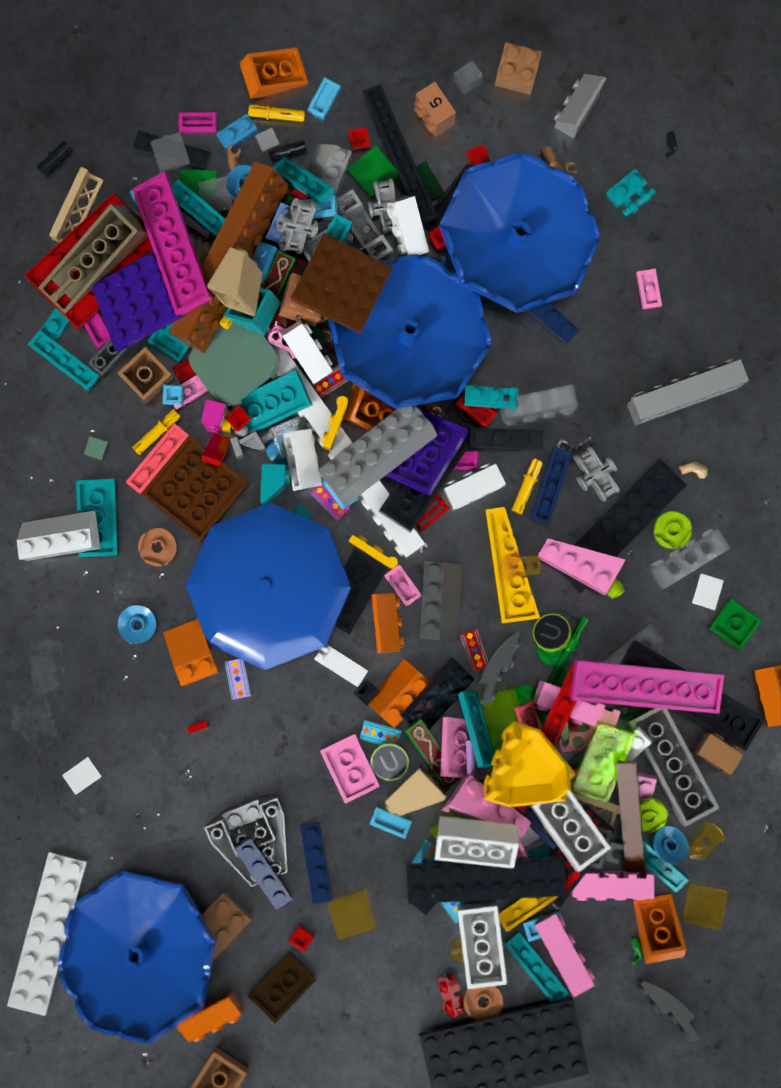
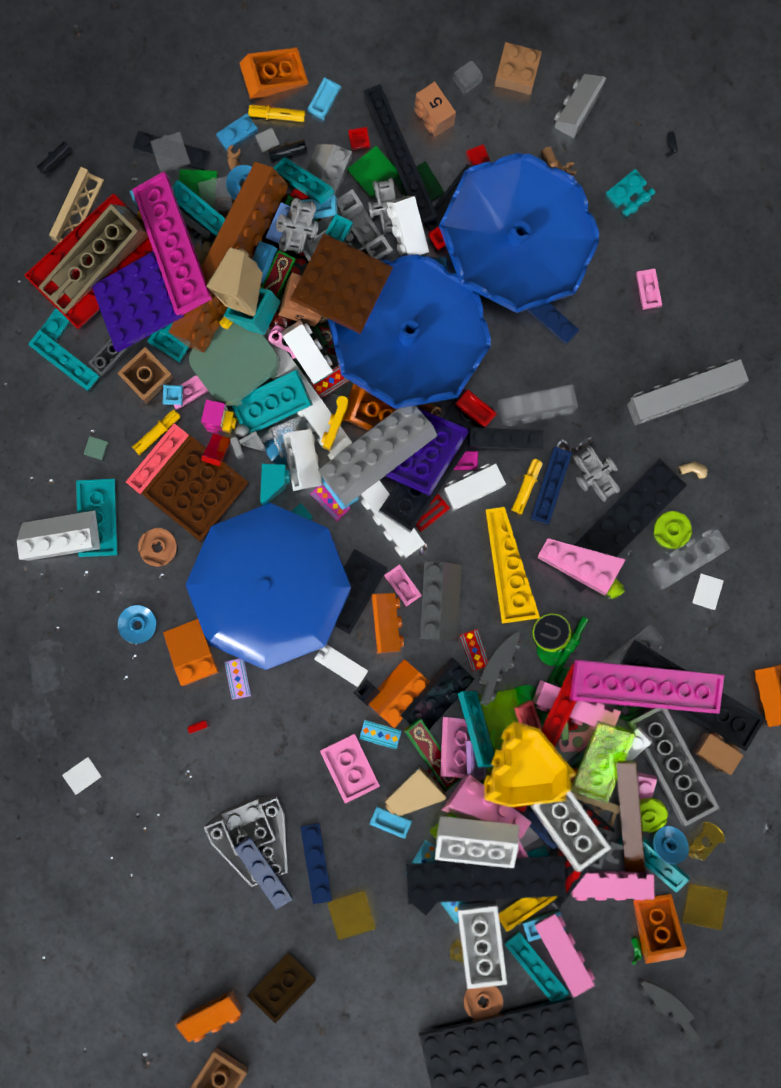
(45, 933): white plate -> none
(97, 330): dark pink tile -> none
(136, 957): blue piece -> none
(183, 371): red tile -> none
(200, 129): dark pink tile -> none
(225, 920): medium nougat brick -> none
(237, 418): red tile -> none
(301, 938): red tile -> none
(374, 552): yellow plate -> none
(390, 761): tile -> none
(452, 1004): red hinge -> none
(491, 397): teal plate -> none
(509, 566): clear yellow piece -> none
(735, 624): green tile -> none

